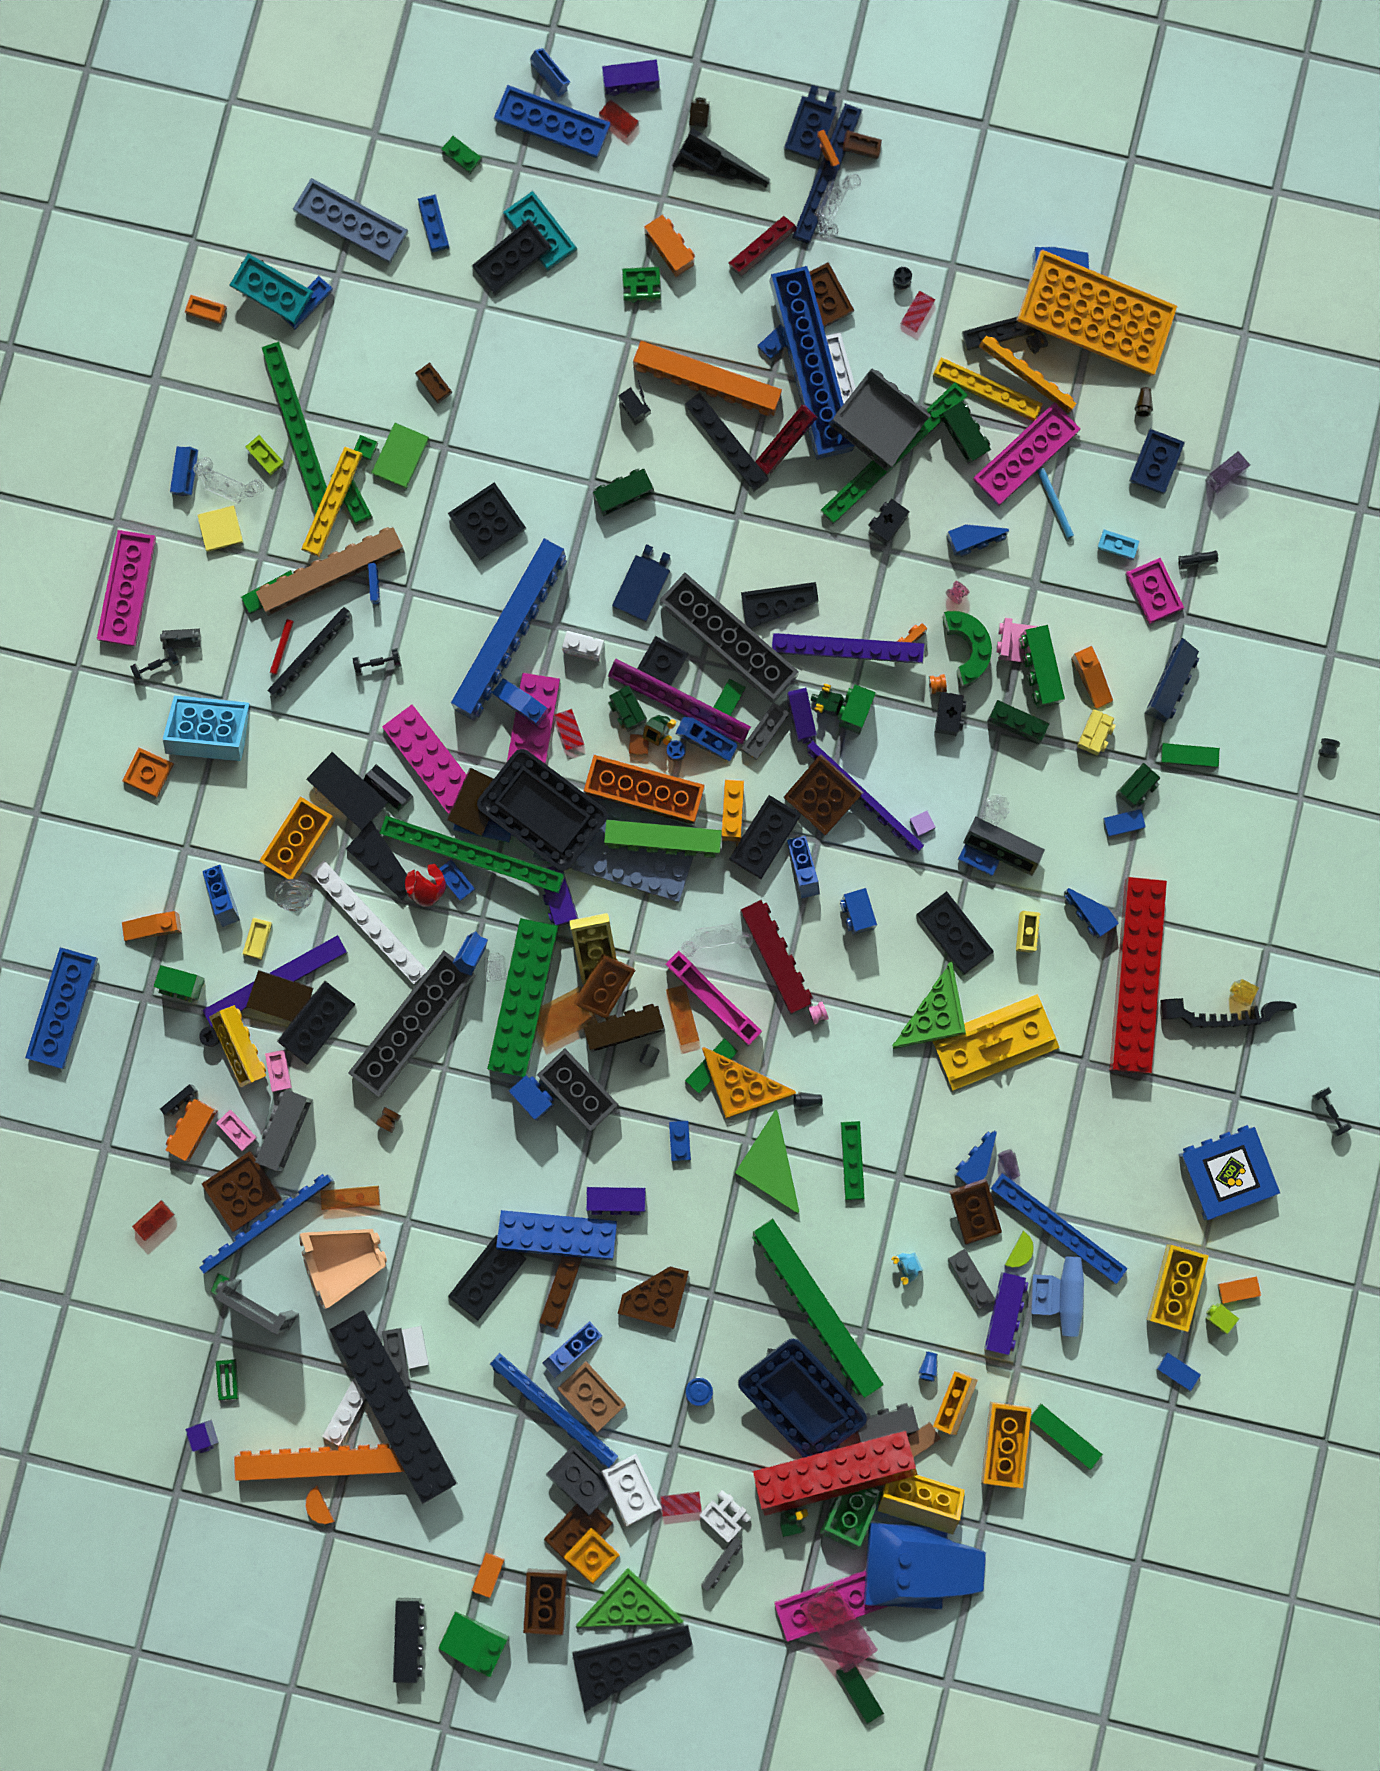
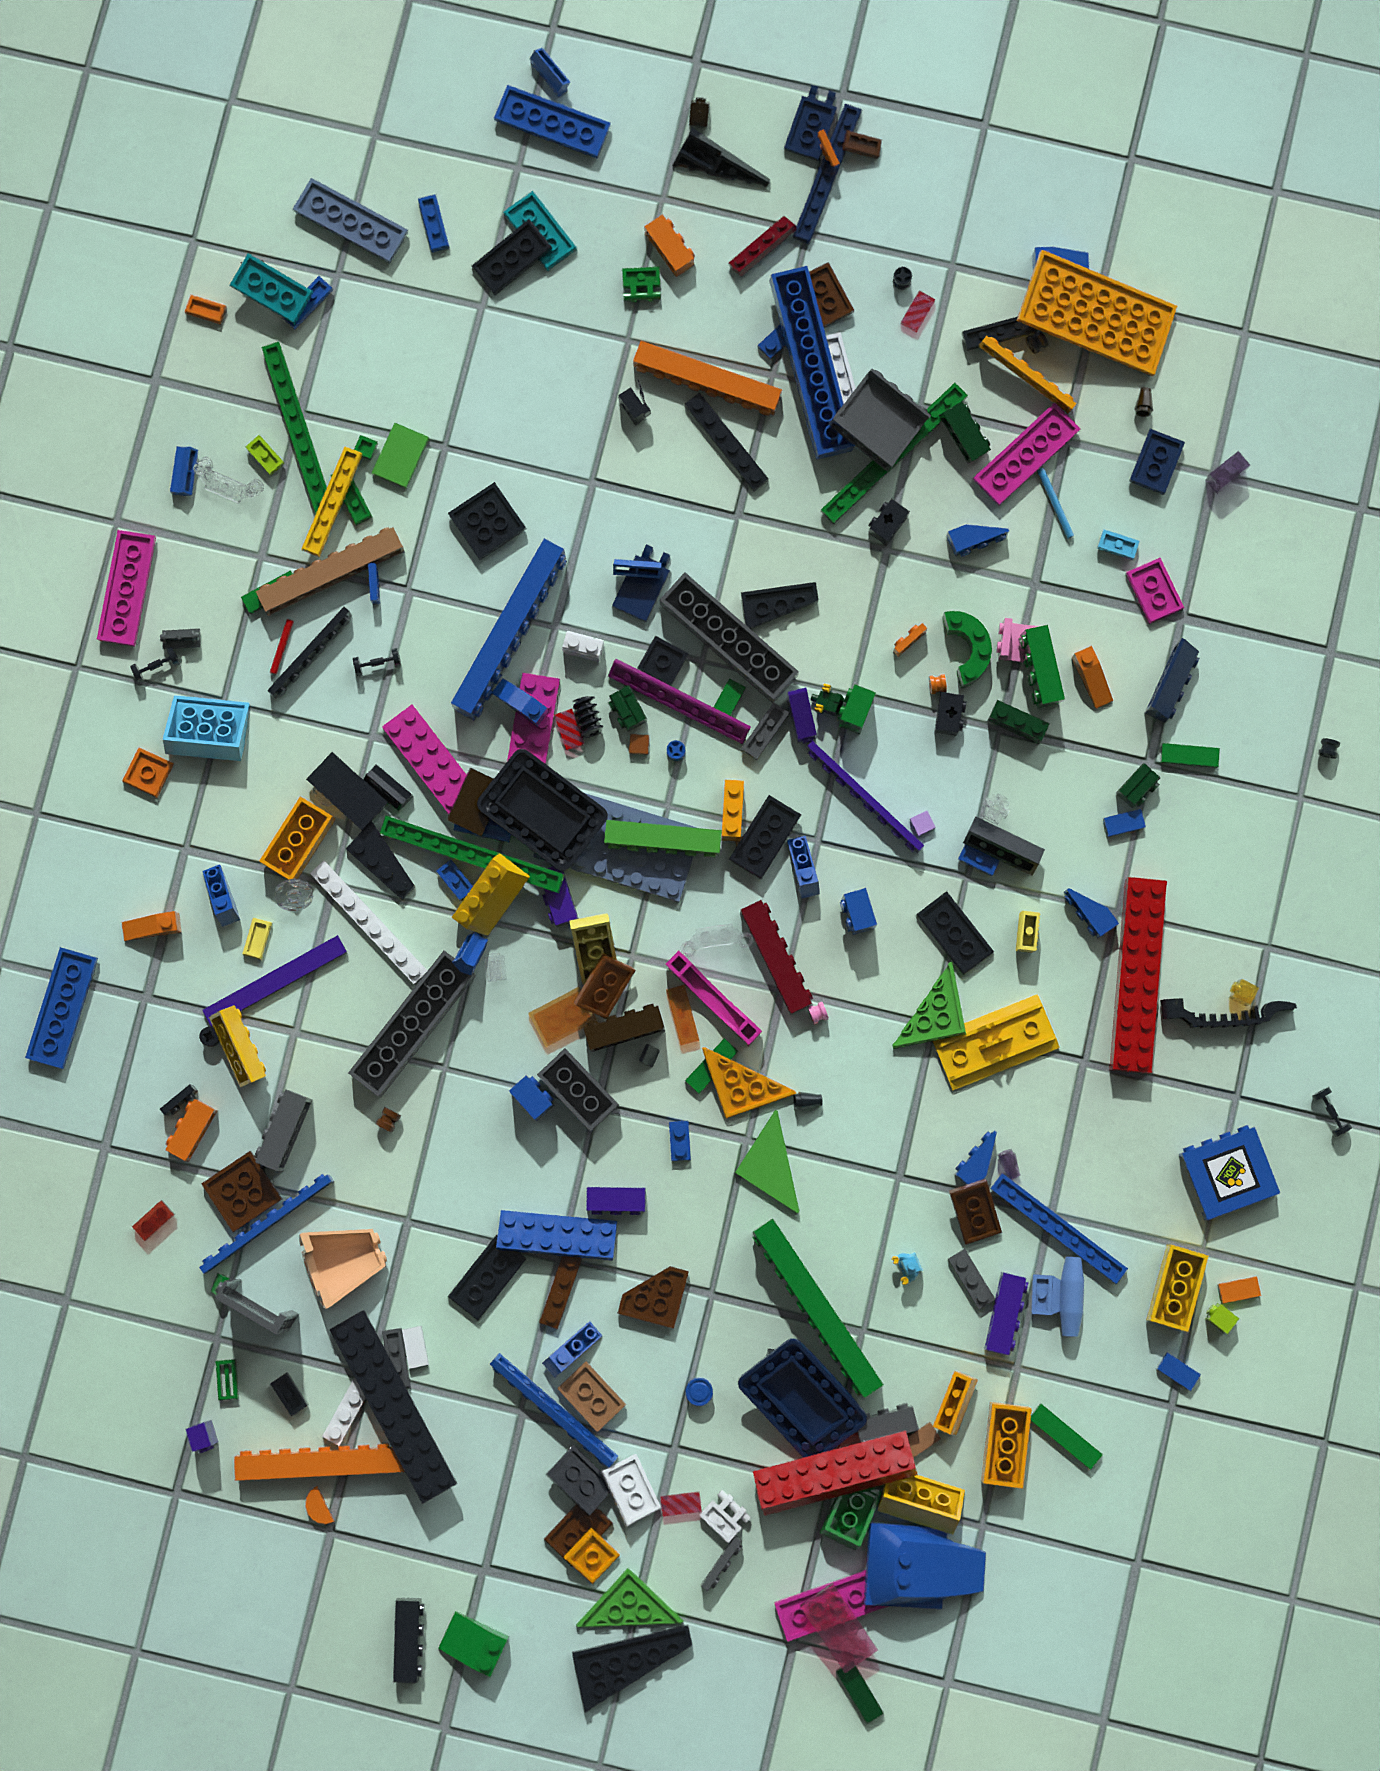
(178, 982): green brick -> none
(220, 528): light yellow tile -> none
(236, 1130): bright pink plate -> none
(278, 996): dark brown tile -> none
(278, 1070): bright pink plate -> none
(289, 1394): none -> black plate
(315, 1022): black tile -> none
(350, 1197): clear orange tile -> none
(424, 891): red piece -> none
(433, 383): reddish brown plate -> none
(461, 154): green plate -> none
(488, 1574): orange tile -> none
(491, 895): none -> yellow slope
(523, 998): green brick -> none
(545, 1601): reddish brown brick -> none
(587, 716): none -> black piece
(619, 118): clear red plate -> none
(623, 491): dark green brick -> none
(631, 77): dark purple brick -> none
(637, 564): none -> blue piece
(644, 789): orange brick -> none
(657, 728): piece -> none
(706, 738): blue slope -> none
(786, 439): dark red plate -> none
(791, 1521): dark green piece -> none
(823, 794): reddish brown plate -> none
(831, 202): clear plate -> none
(848, 648): dark purple plate -> none
(852, 1160): green tile -> none
(928, 1369): blue cone -> none
(957, 592): clear pink wheel -> none
(988, 389): yellow tile -> none
(1021, 1252): lime tile -> none
(1095, 732): light yellow brick -> none
(1198, 559): black pin -> none

